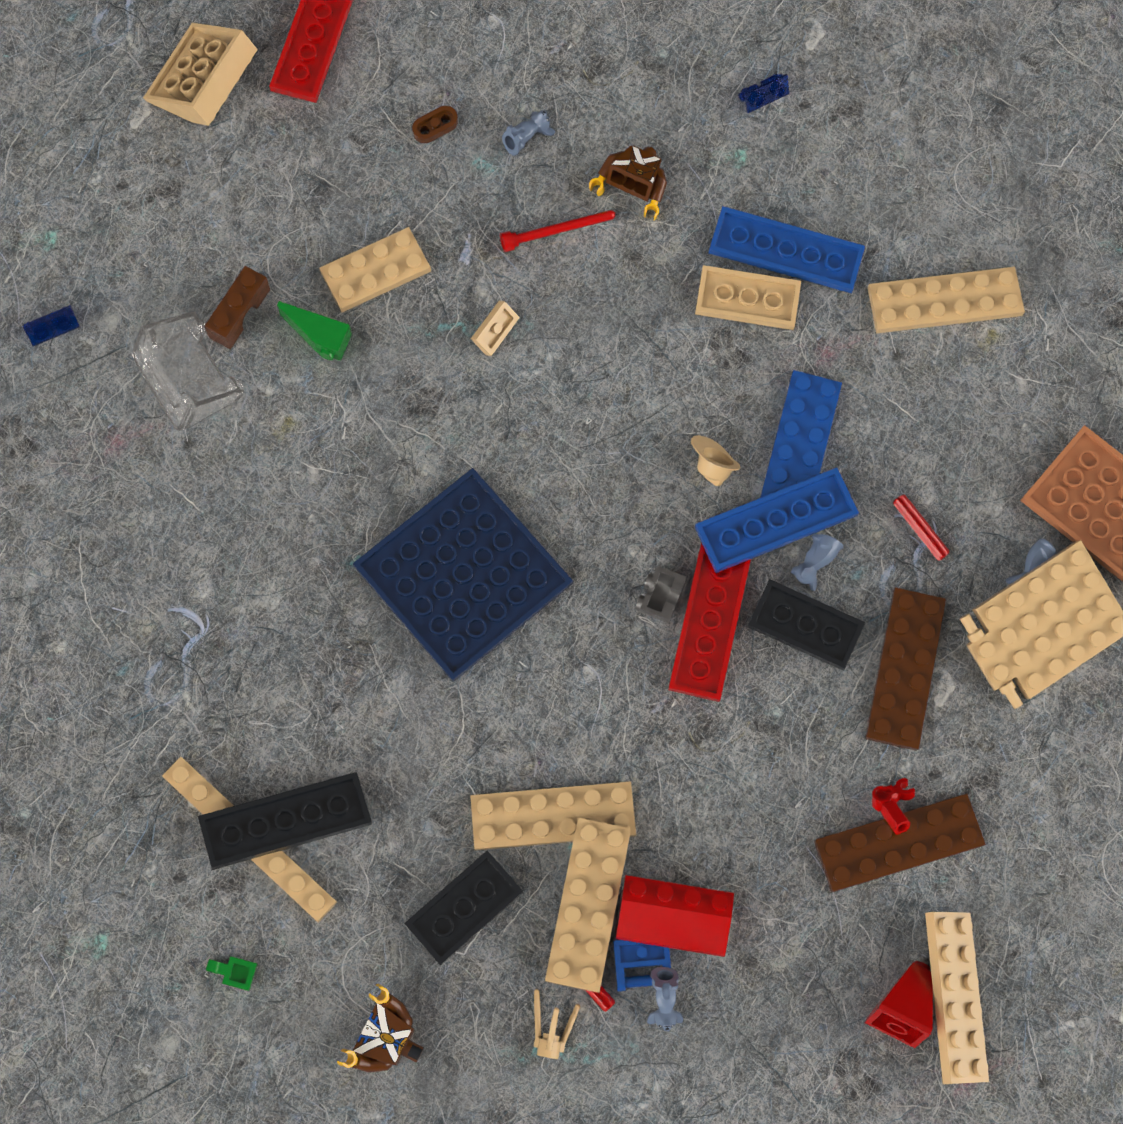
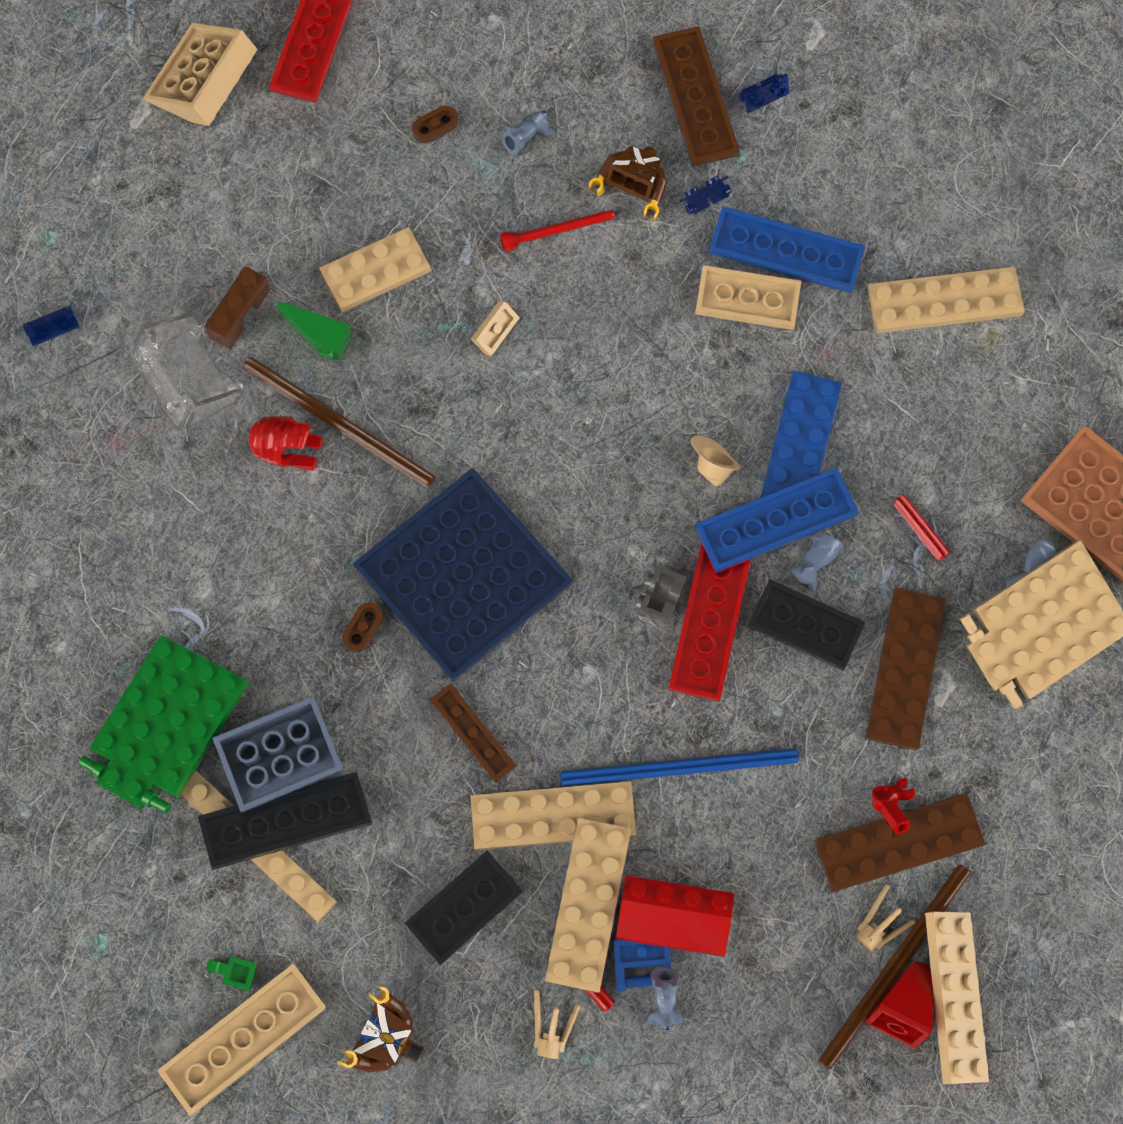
(163, 725): none -> green plate
(242, 1039): none -> tan plate
(275, 434): none -> red hair
(277, 754): none -> sand blue slope
(339, 422): none -> reddish brown axle
(361, 627): none -> reddish brown plate
(473, 733): none -> reddish brown plate
(679, 767): none -> blue axle
(696, 96): none -> reddish brown plate
(715, 190): none -> clear blue hinge
(872, 935): none -> tan plant
(892, 969): none -> reddish brown axle

